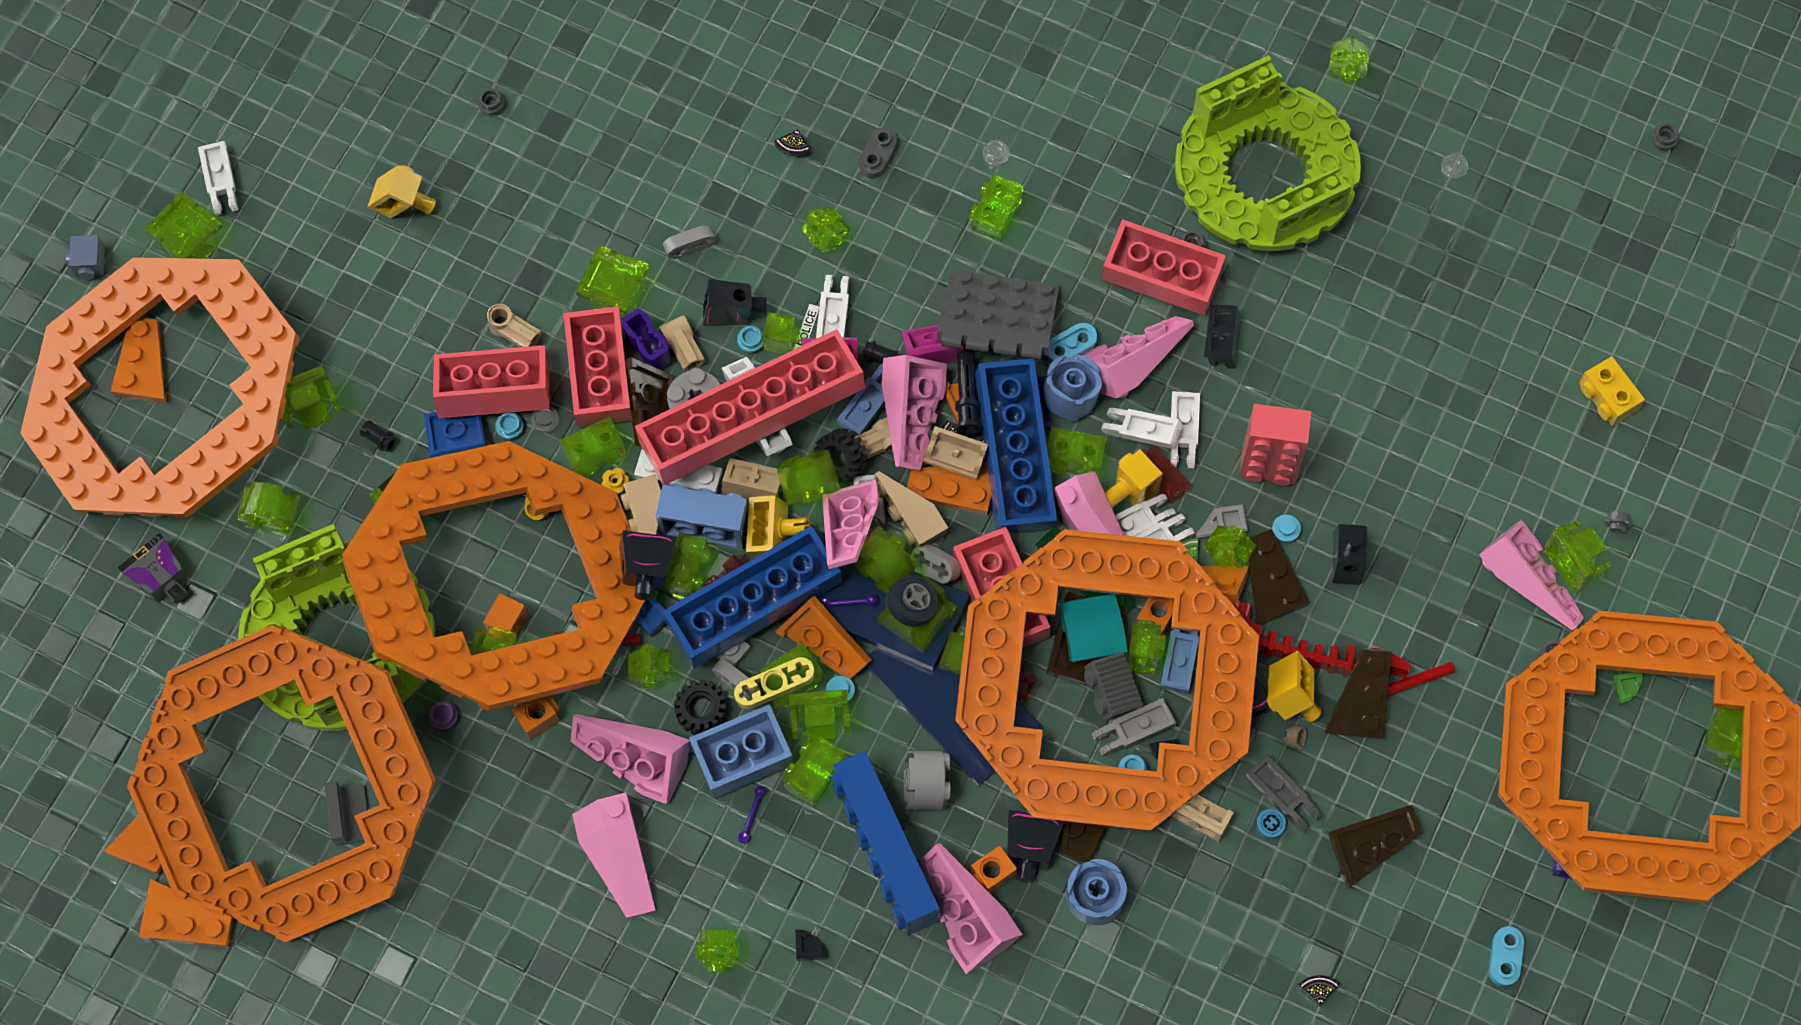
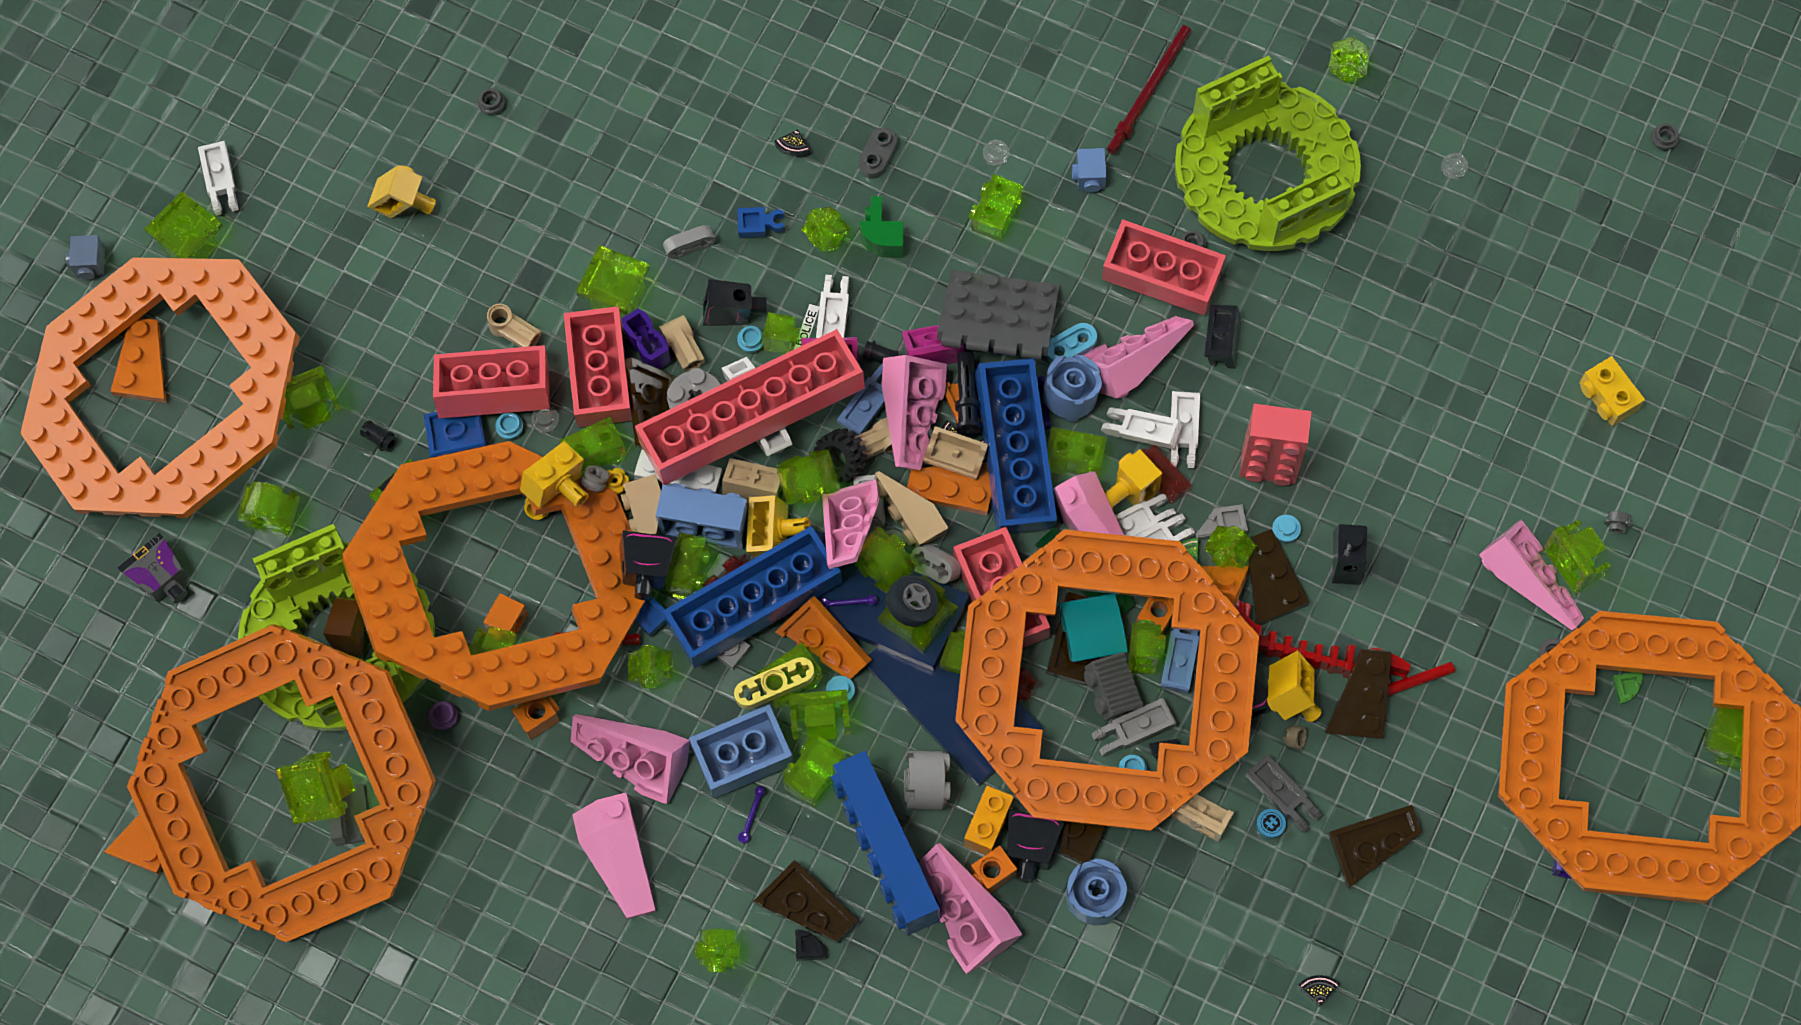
(182, 920): orange wing -> none
(315, 789): none -> clear neon green panel
(345, 627): none -> reddish brown slope
(555, 474): none -> yellow brick
(595, 478): none -> light grey bush
(696, 691): black tyre -> none
(732, 677): light grey beam -> none
(754, 221): none -> blue plate
(806, 903): none -> dark brown wing
(880, 236): none -> green brick
(988, 821): none -> light orange brick
(1090, 169): none -> medium blue brick
(1125, 127): none -> dark red bar
(1506, 955): medium azure plate -> none

